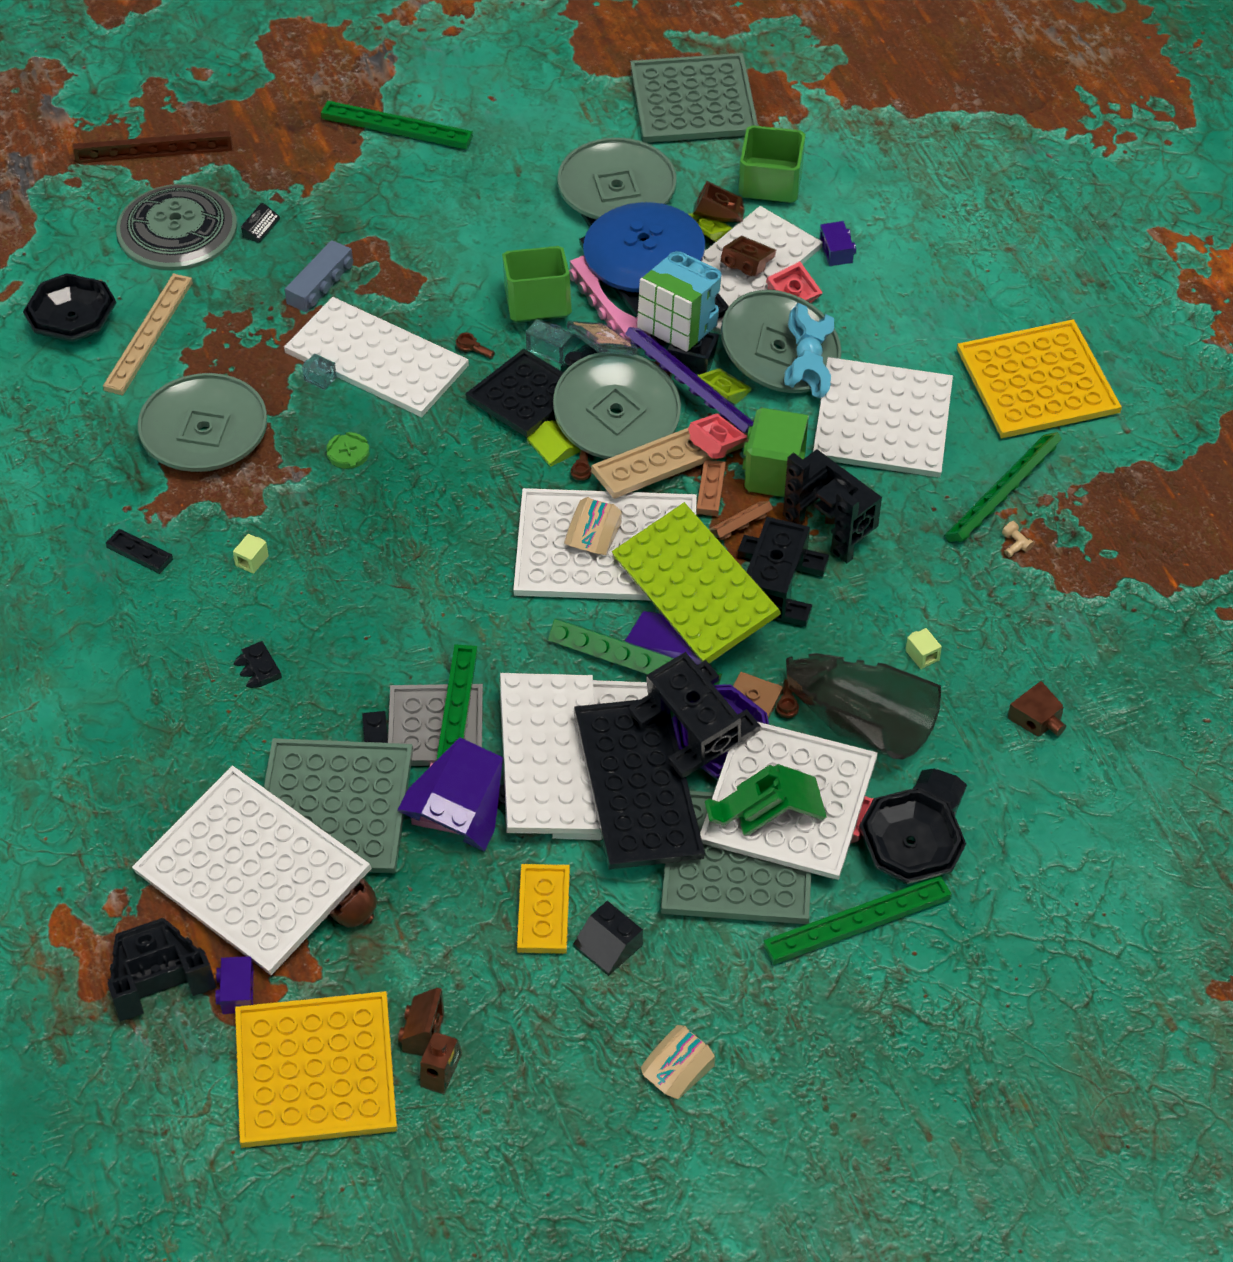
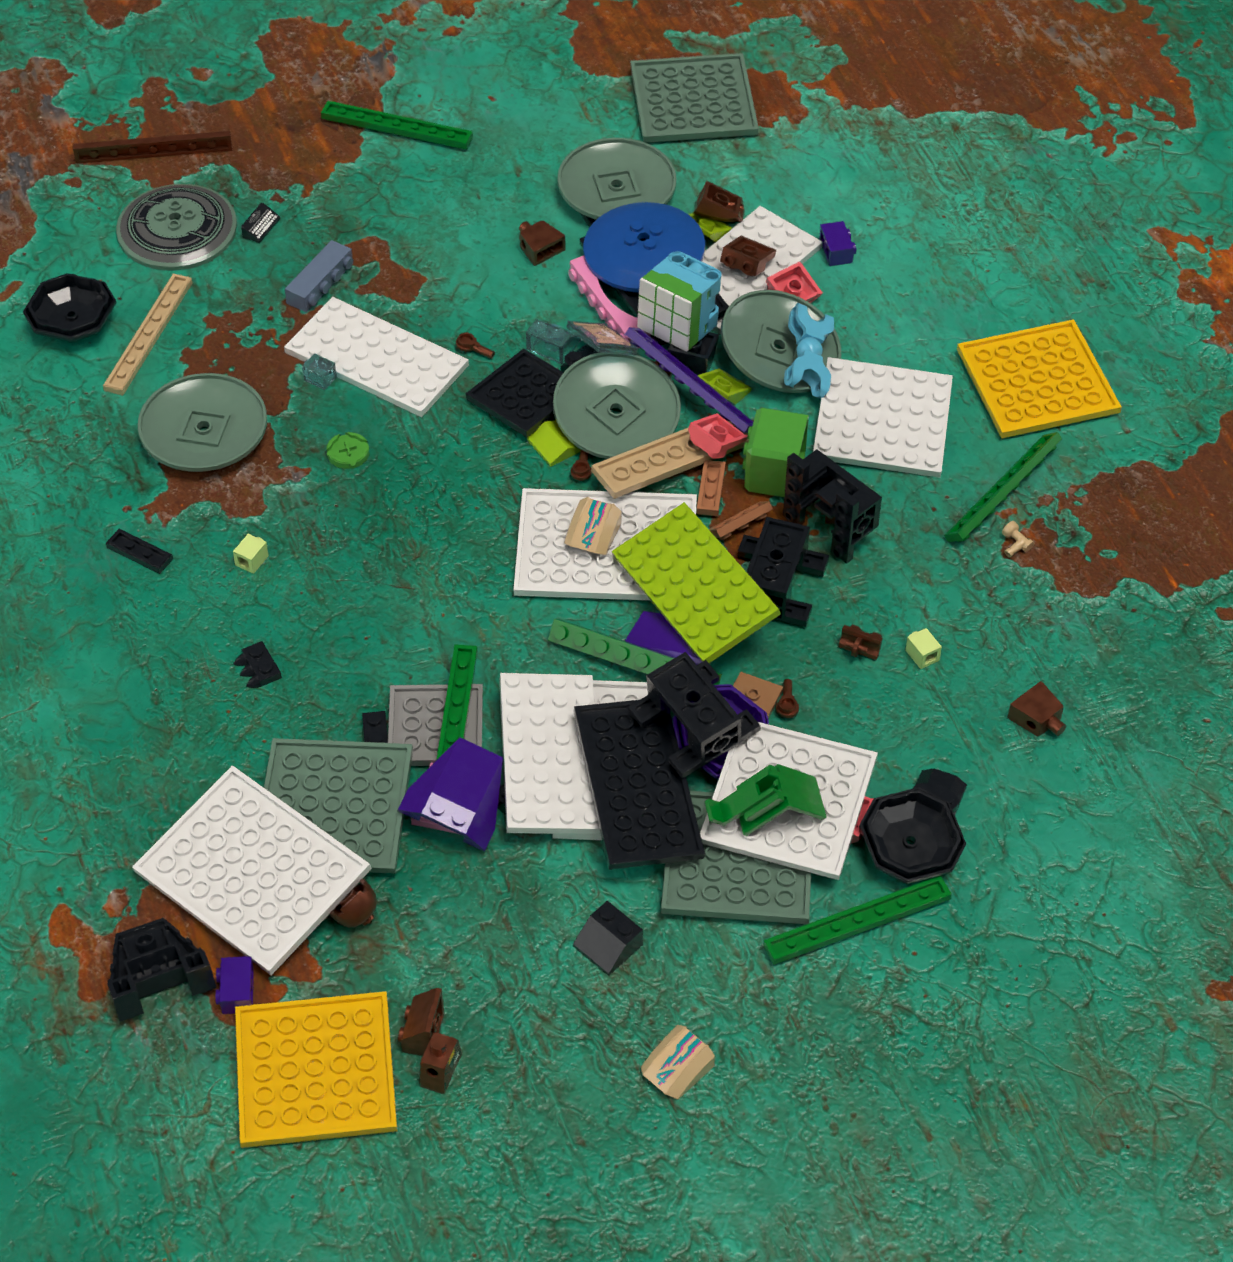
(537, 284): bright green plate -> none
(540, 241): none -> copper torso
(543, 908): yellow plate -> none
(771, 163): bright green plate -> none
(860, 642): none -> copper hips
(867, 703): clear smoke windscreen -> none

